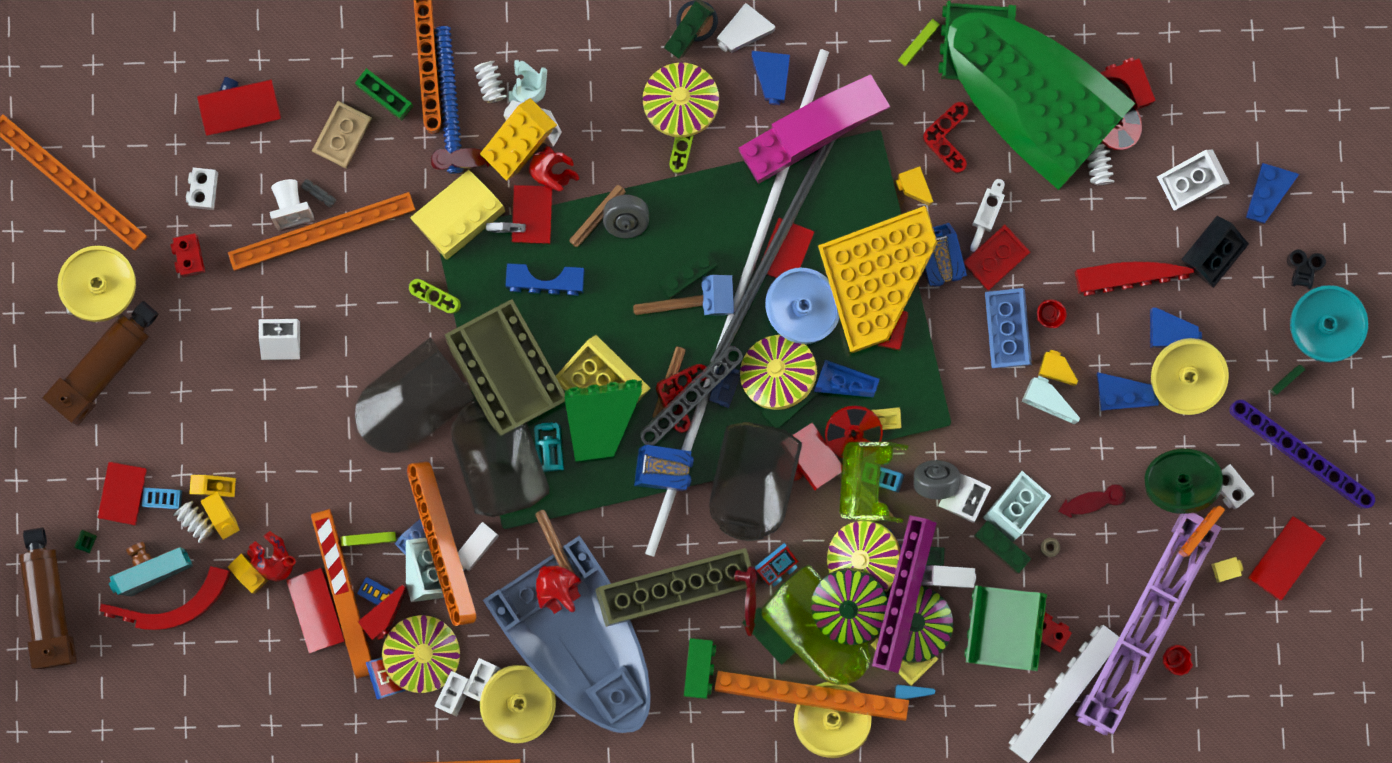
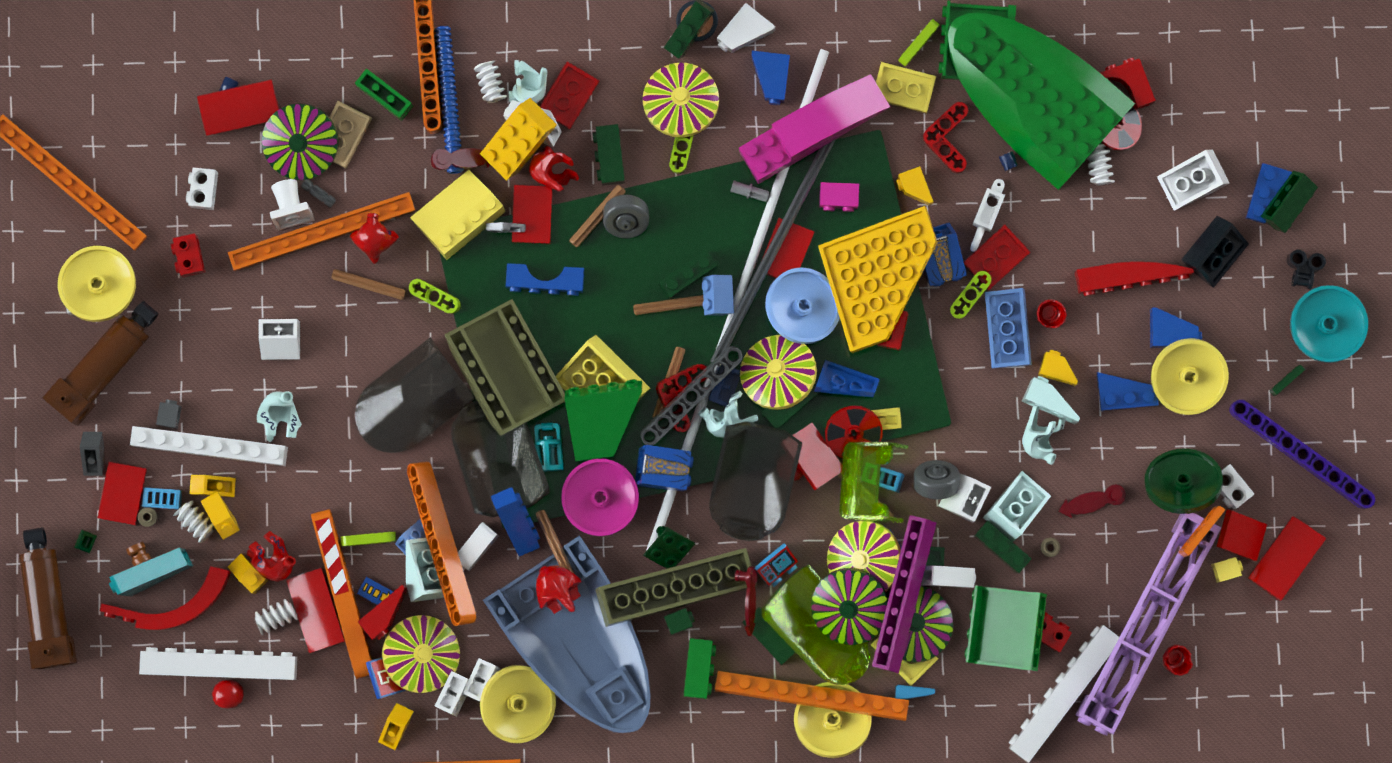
(92, 453): none -> dark grey slope
(153, 517): none -> dark tan plate
(169, 414): none -> dark grey brick
(208, 446): none -> white brick
(218, 665): none -> white brick
(227, 694): none -> red hair
(275, 616): none -> white piece
(276, 408): none -> light aqua piece
(300, 141): none -> dish
(368, 284): none -> medium nougat axle
(373, 237): none -> red piece
(395, 726): none -> yellow slope
(515, 521): none -> blue brick
(569, 94): none -> red tile
(600, 497): none -> dark pink dish
(609, 155): none -> dark green brick
(668, 548): none -> dark green hinge
(679, 621): none -> dark green brick
(717, 421): none -> light aqua piece
(750, 191): none -> light grey axle
(839, 195): none -> dark pink brick
(905, 87): none -> light yellow tile
(966, 309): none -> lime beam
(1008, 161): none -> dark blue hose
(1037, 437): none -> light aqua piece
(1241, 535): none -> red tile
(1289, 201): none -> dark green brick

